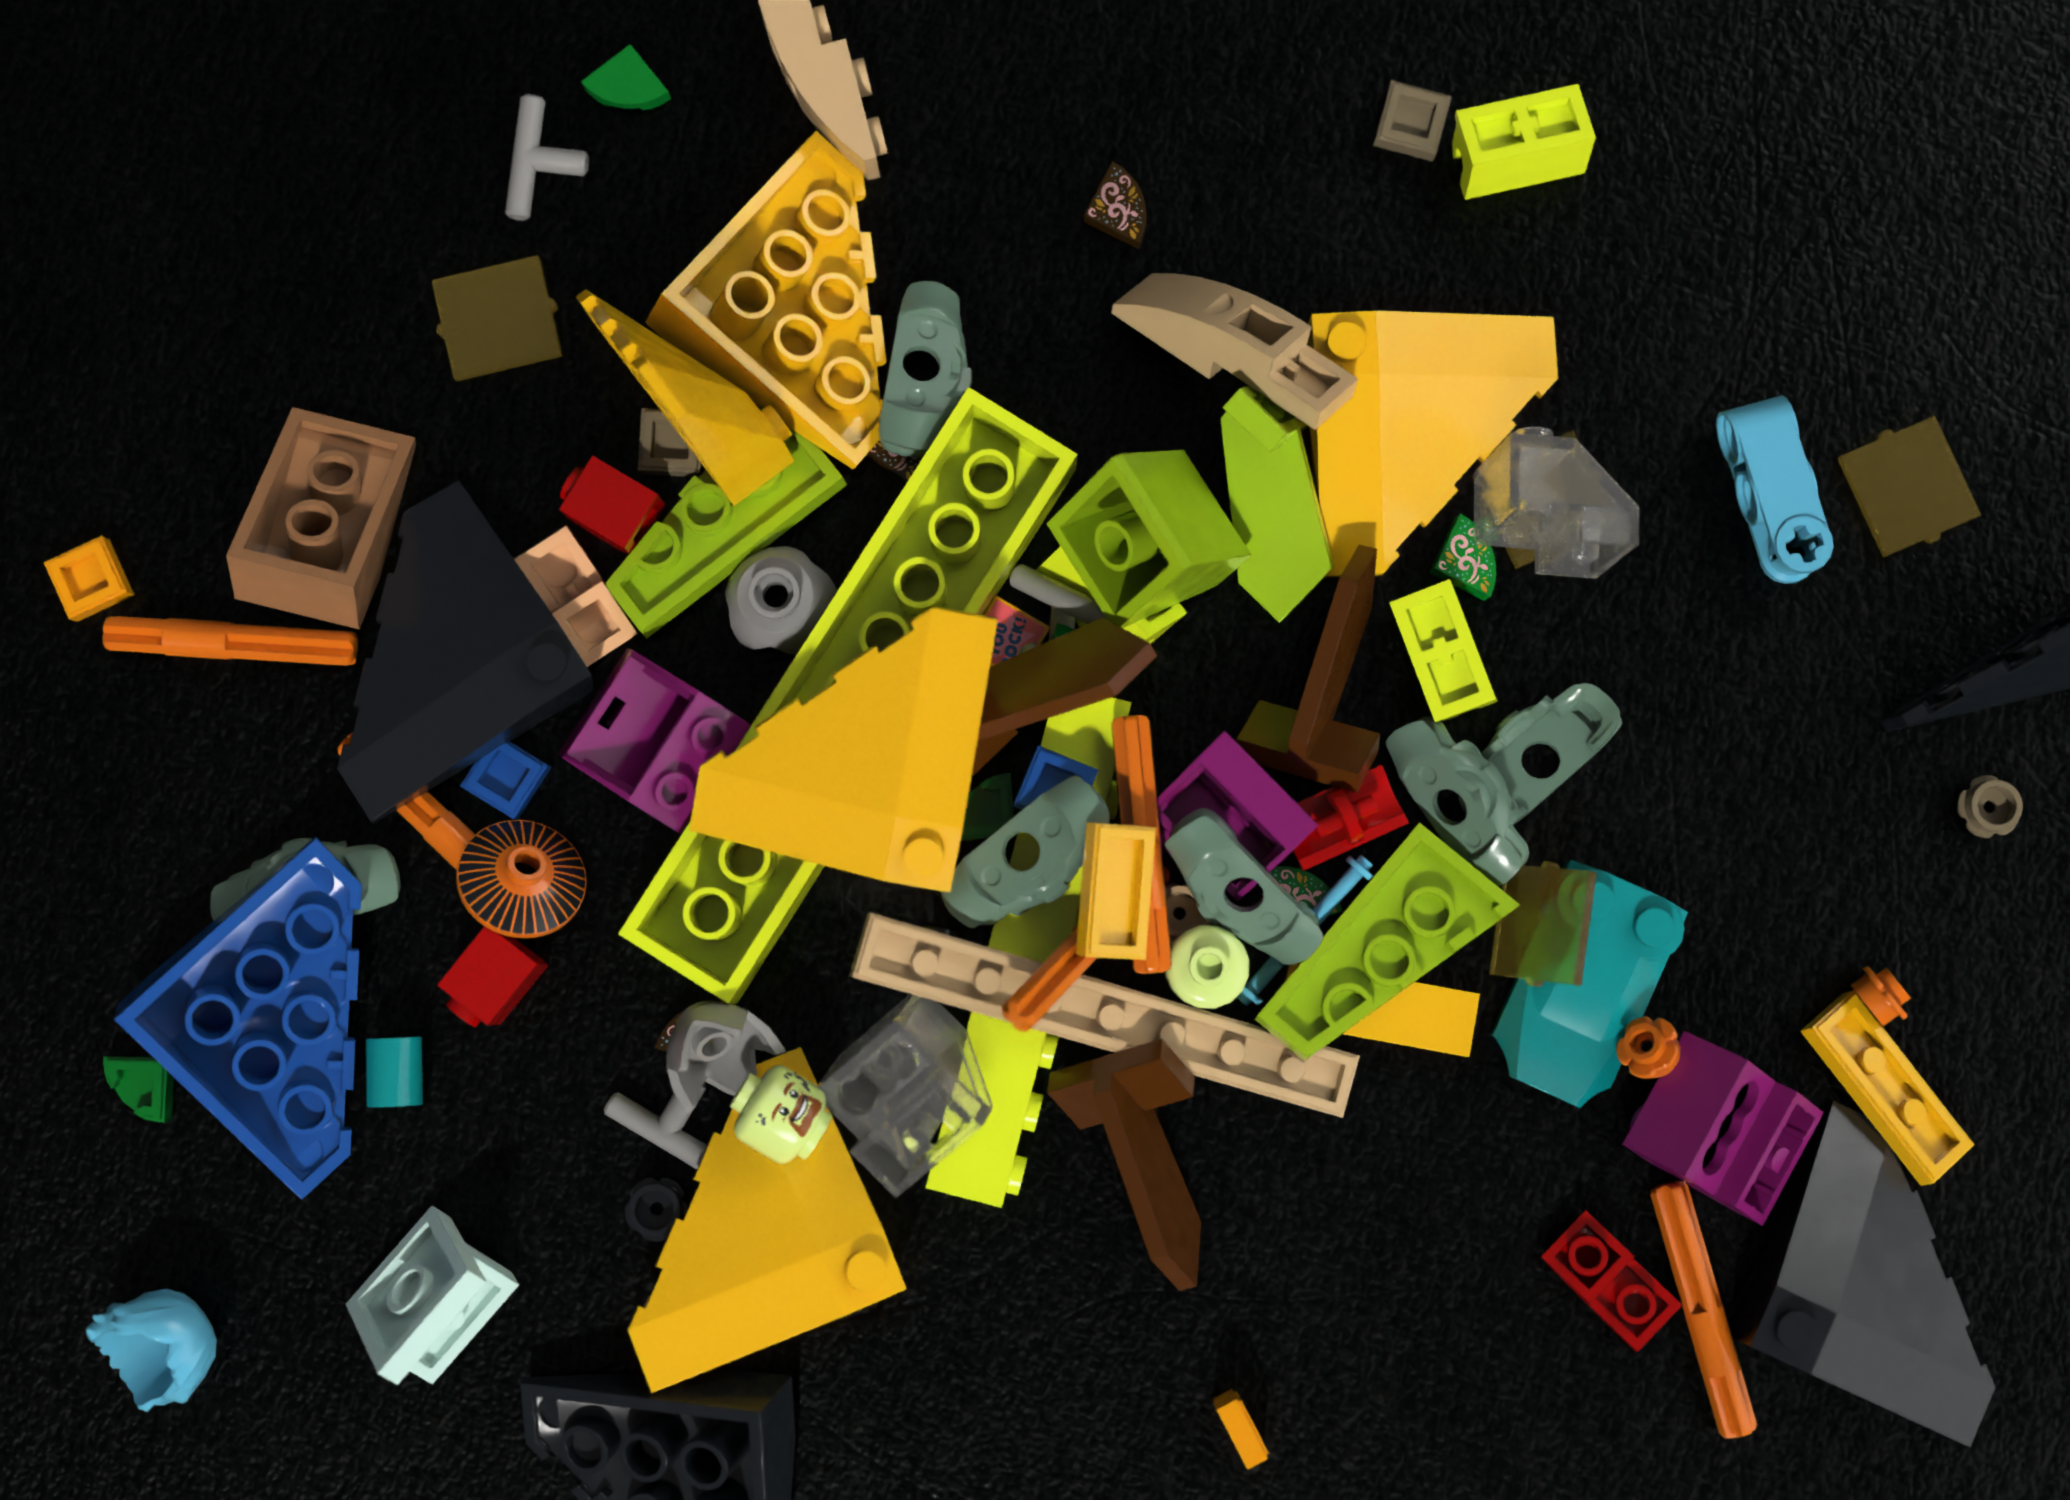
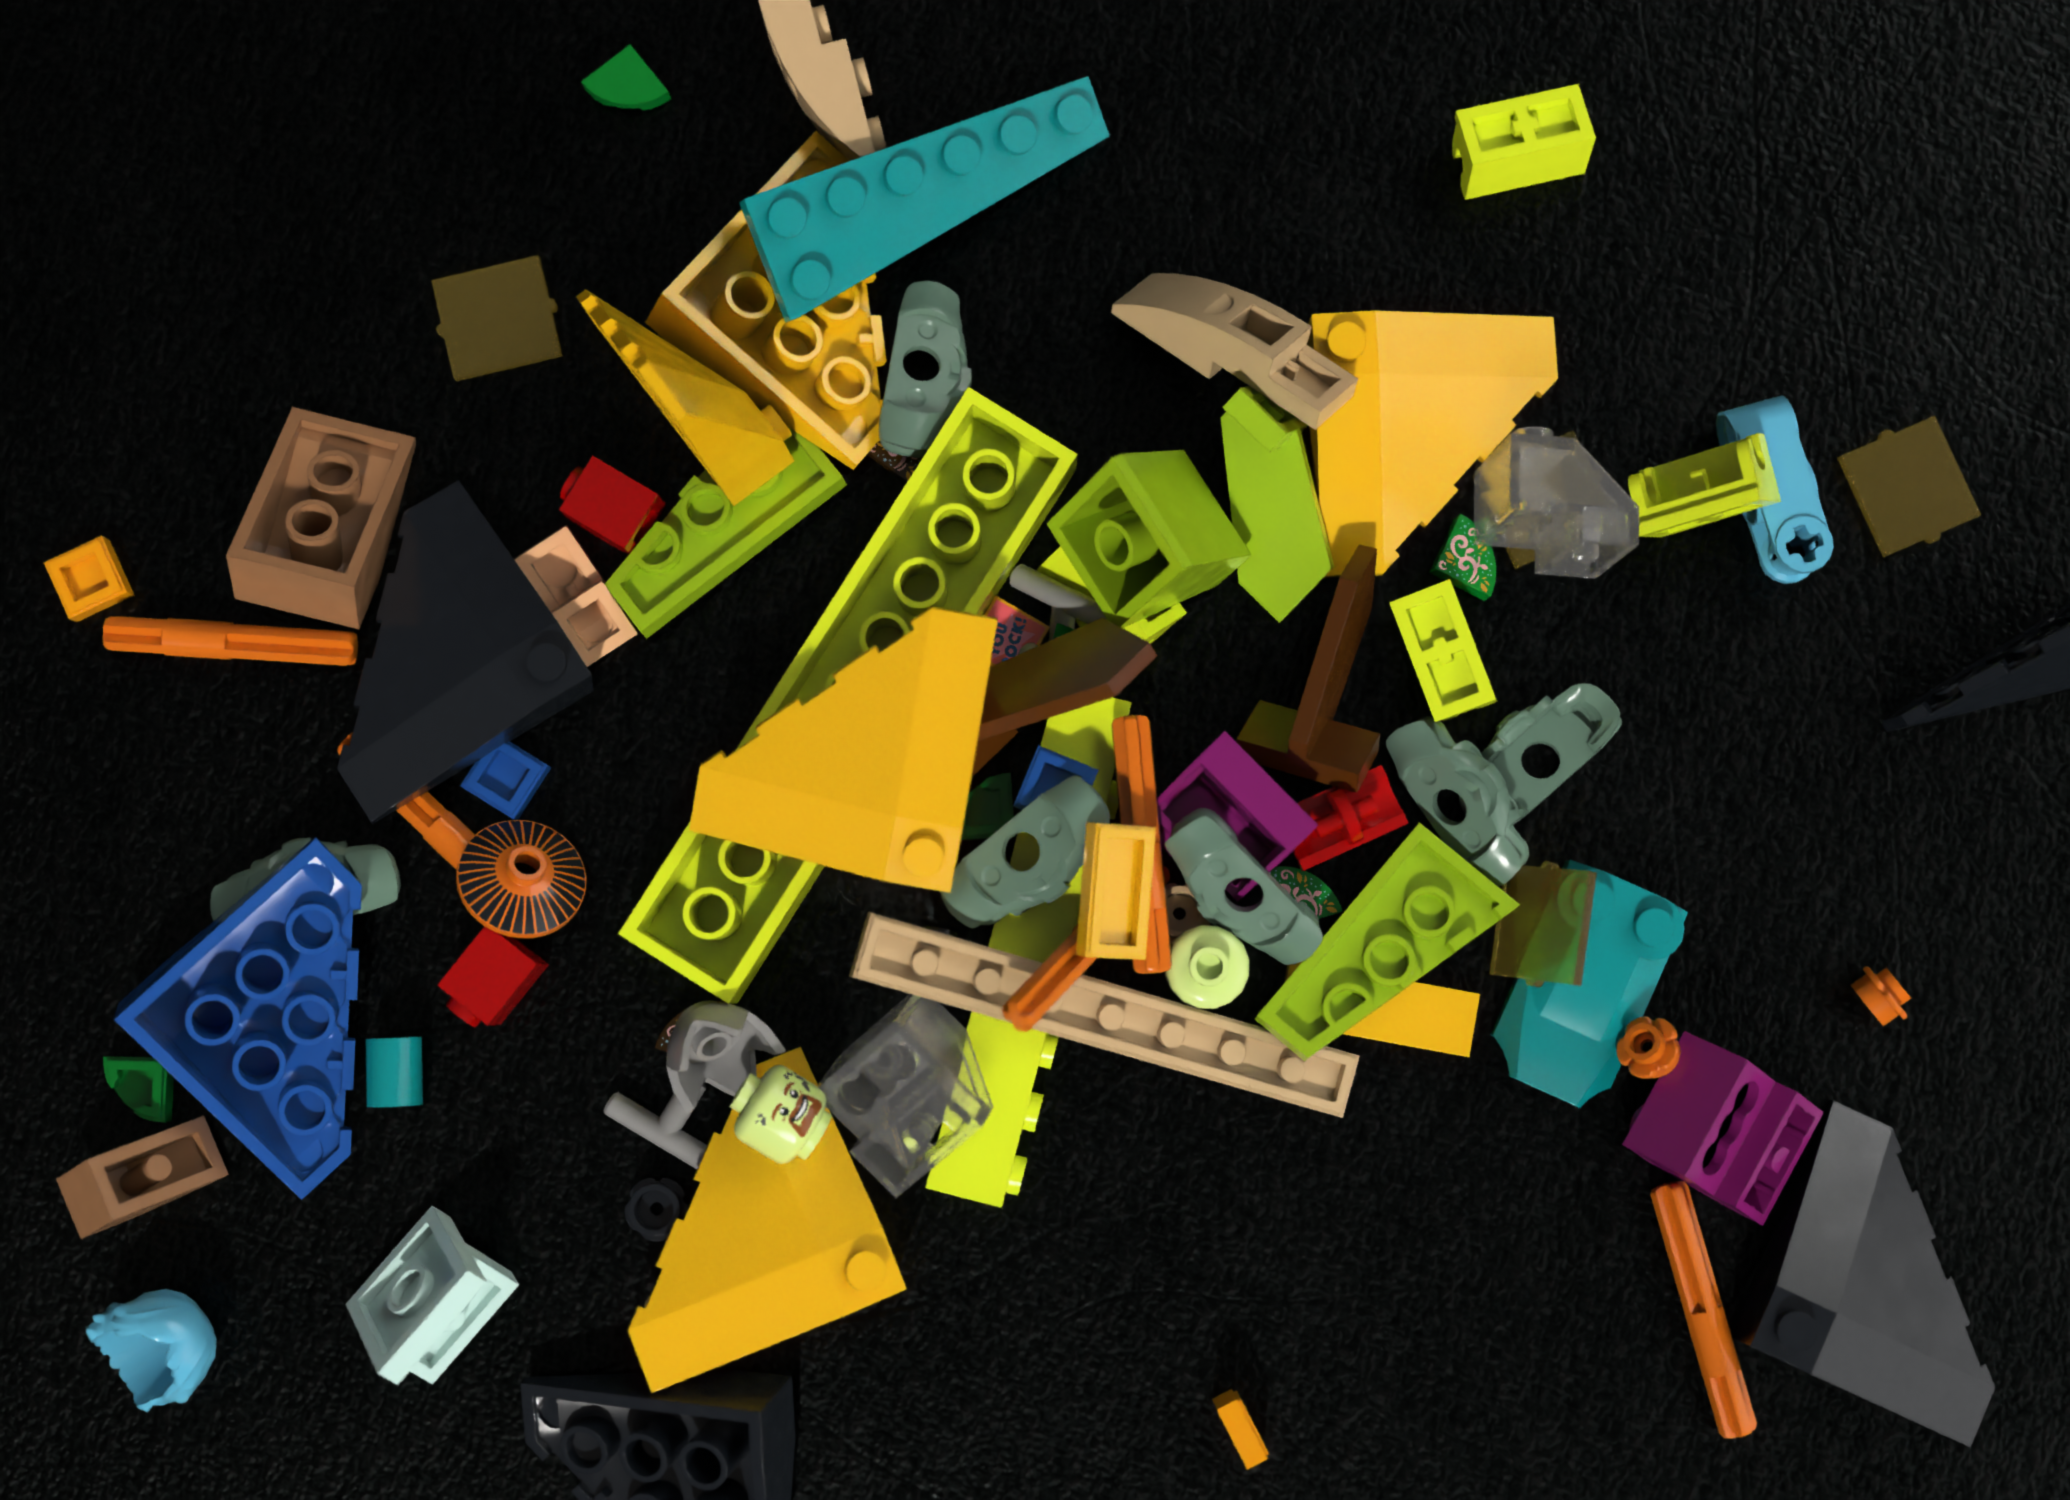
(141, 1176): none -> medium nougat slope
(531, 157): light grey piece -> none
(653, 739): magenta piece -> none
(663, 449): dark tan tile -> none
(784, 626): light grey piece -> none
(875, 209): none -> teal wing
(1118, 207): dark brown tile -> none
(1122, 1096): reddish brown piece -> none
(1323, 908): medium azure axle -> none
(1412, 120): dark tan tile -> none
(1611, 1281): red slope -> none
(1704, 487): none -> neon yellow hinge
(1887, 1088): yellow tile -> none
(2006, 803): dark tan plate -> none

